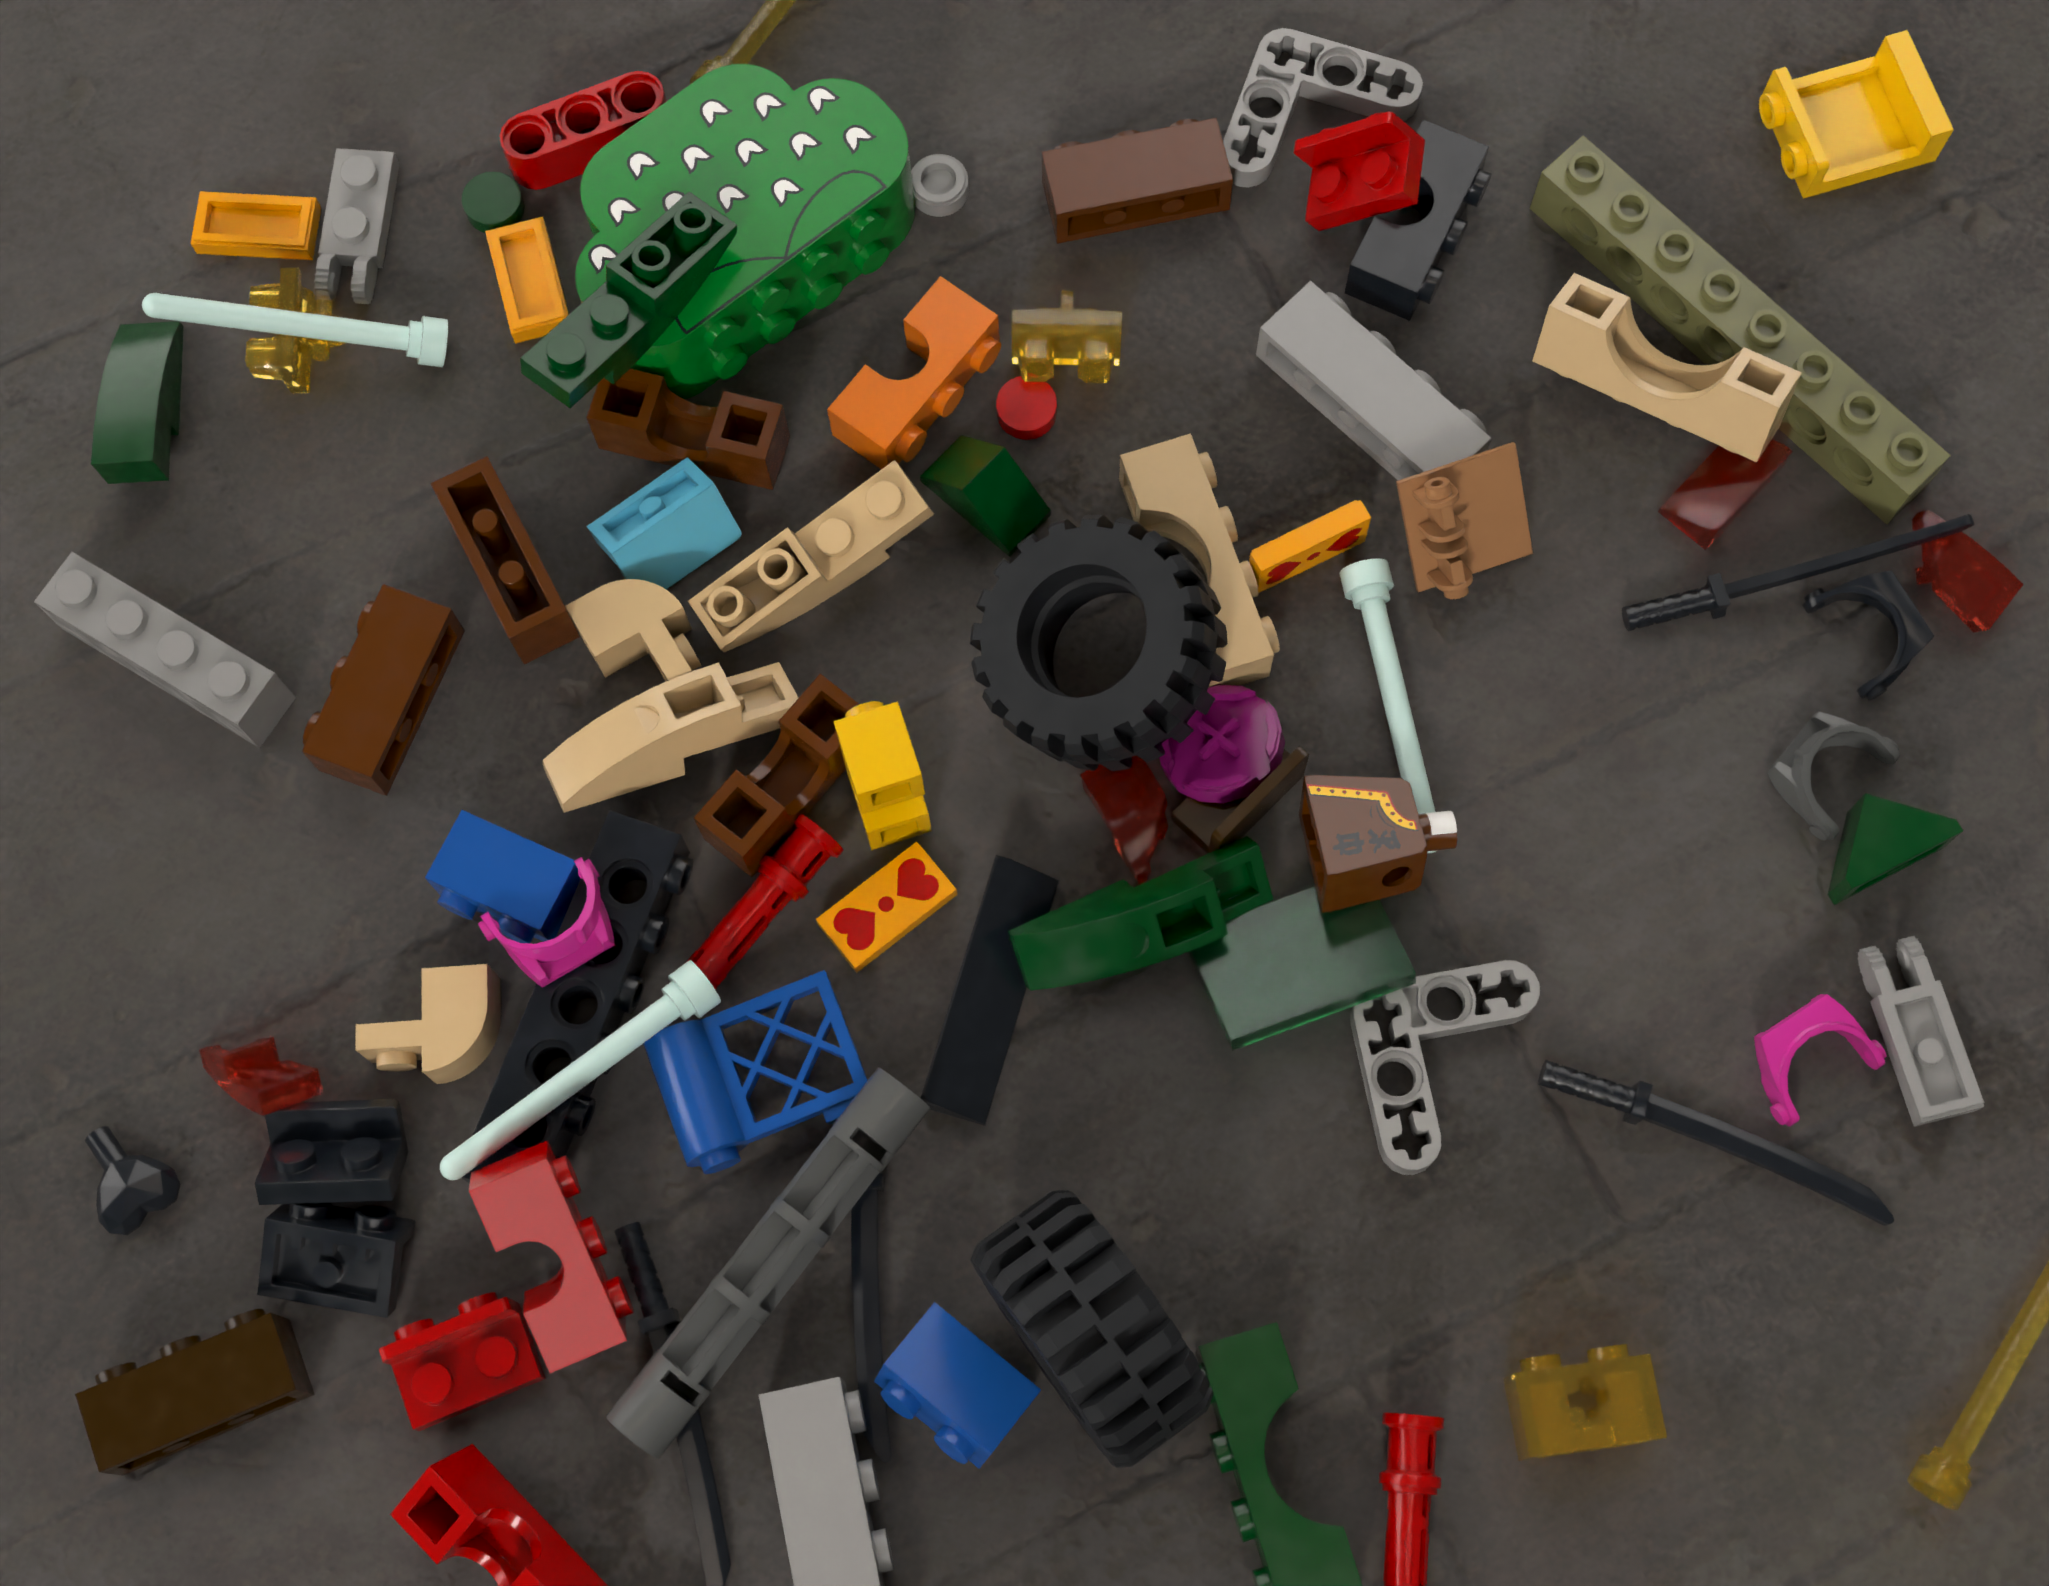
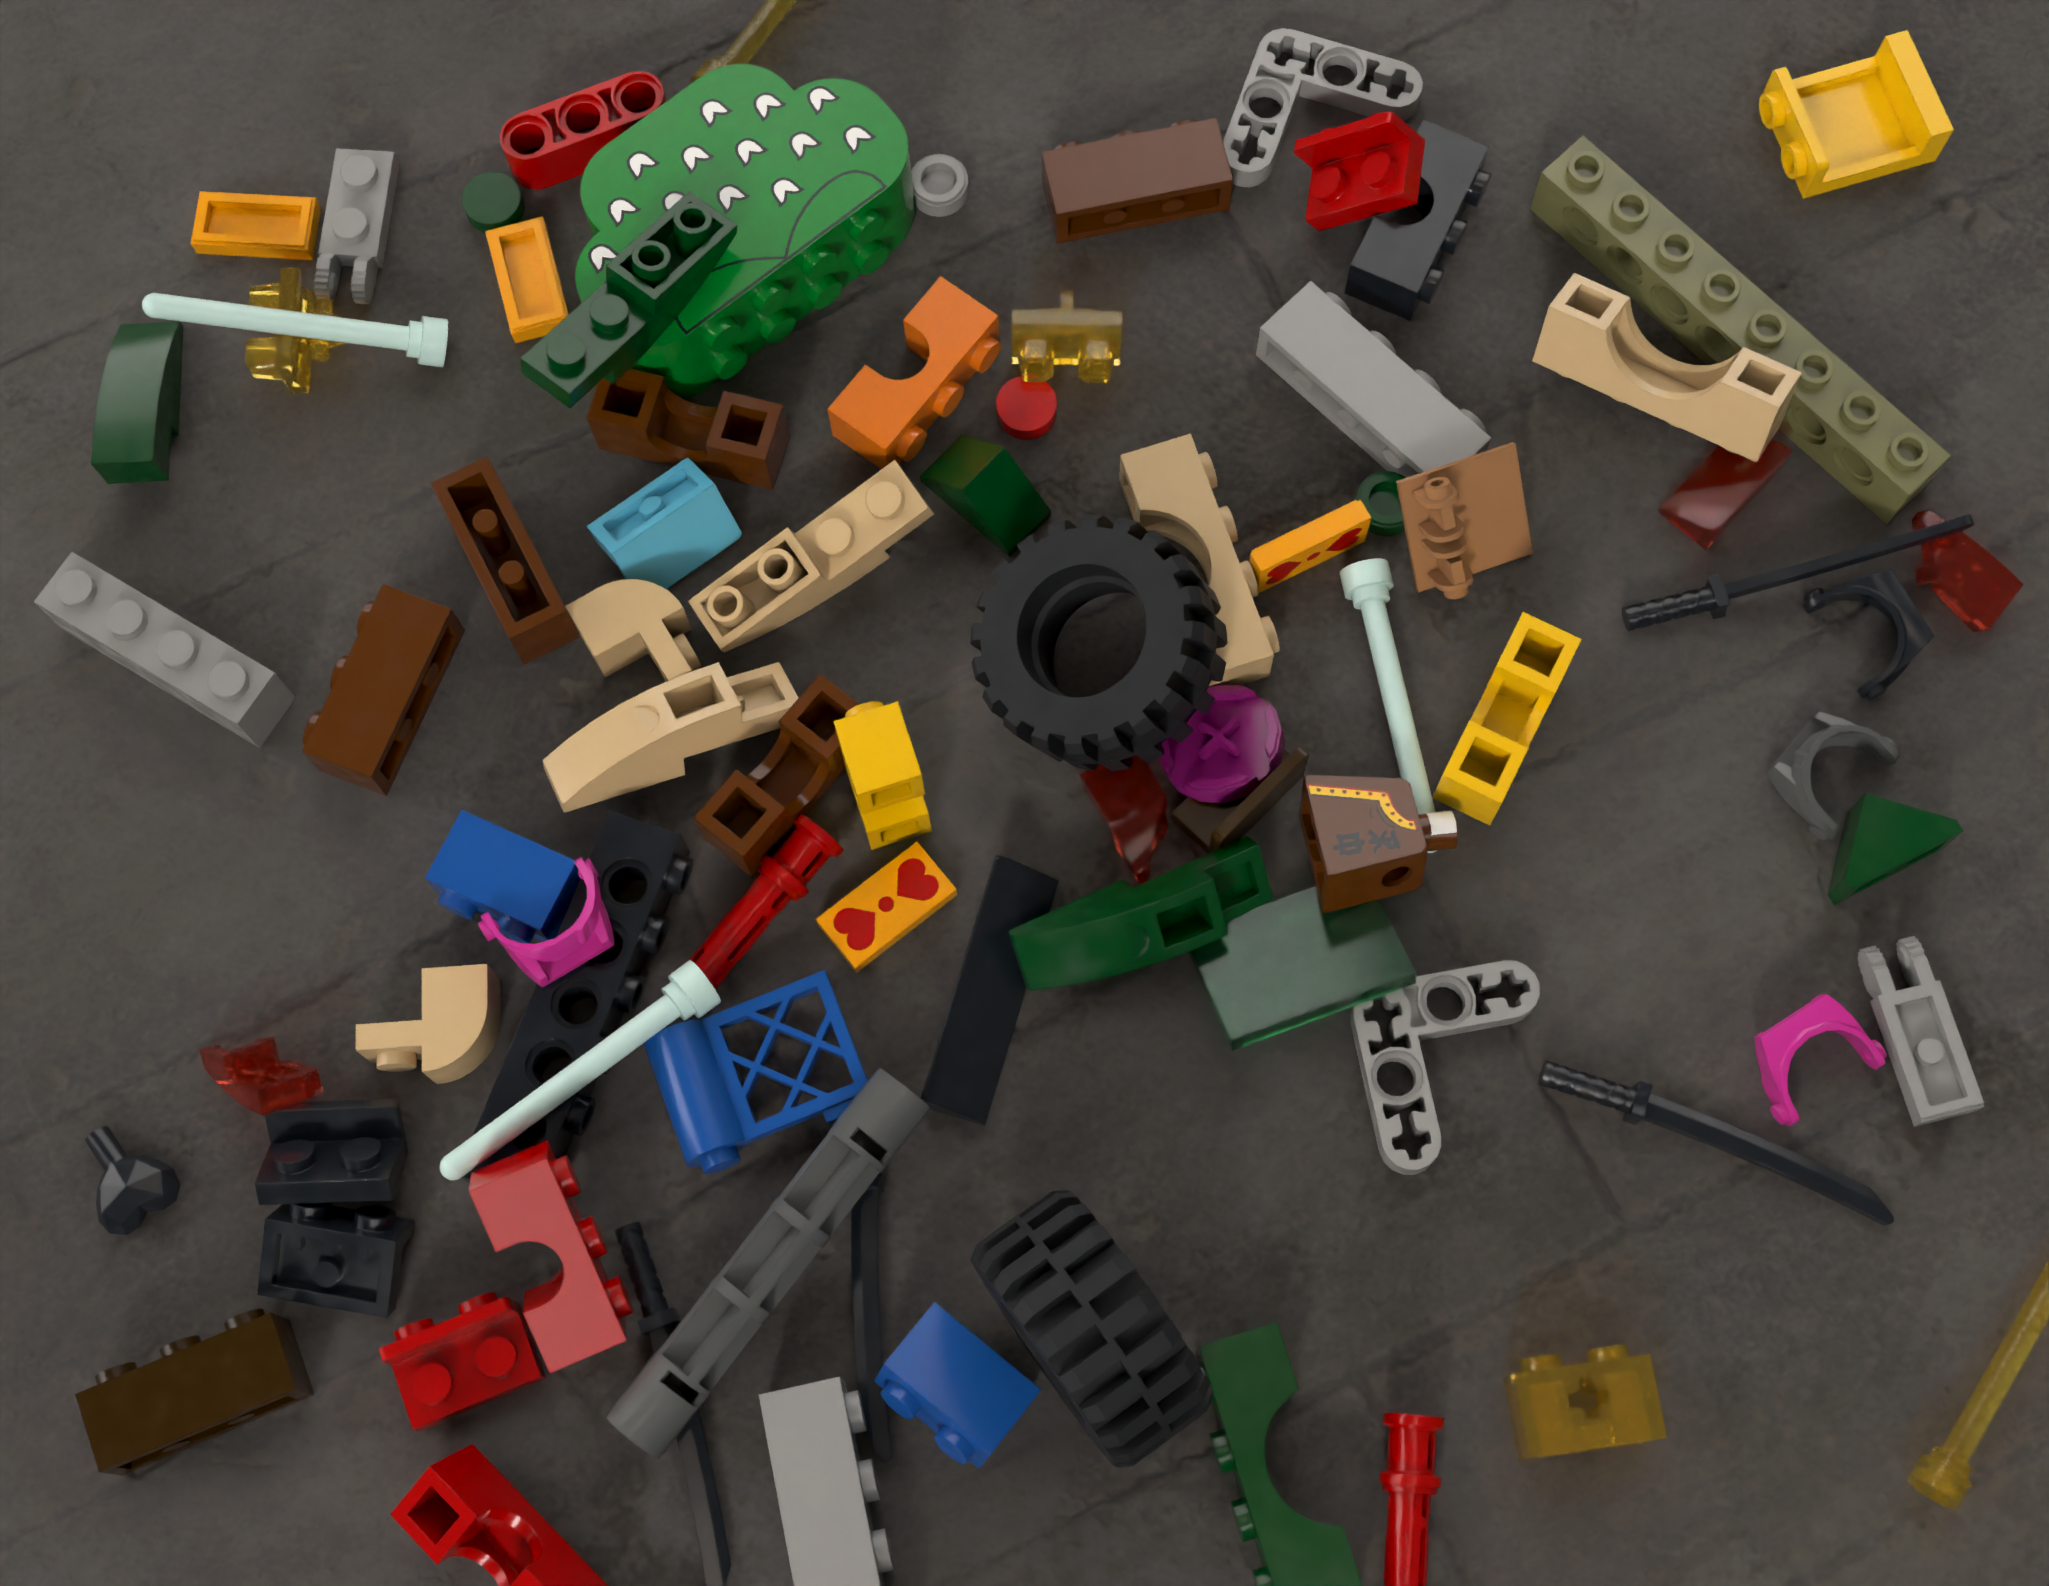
(1382, 502): none -> dark green tile
(1506, 718): none -> yellow arch

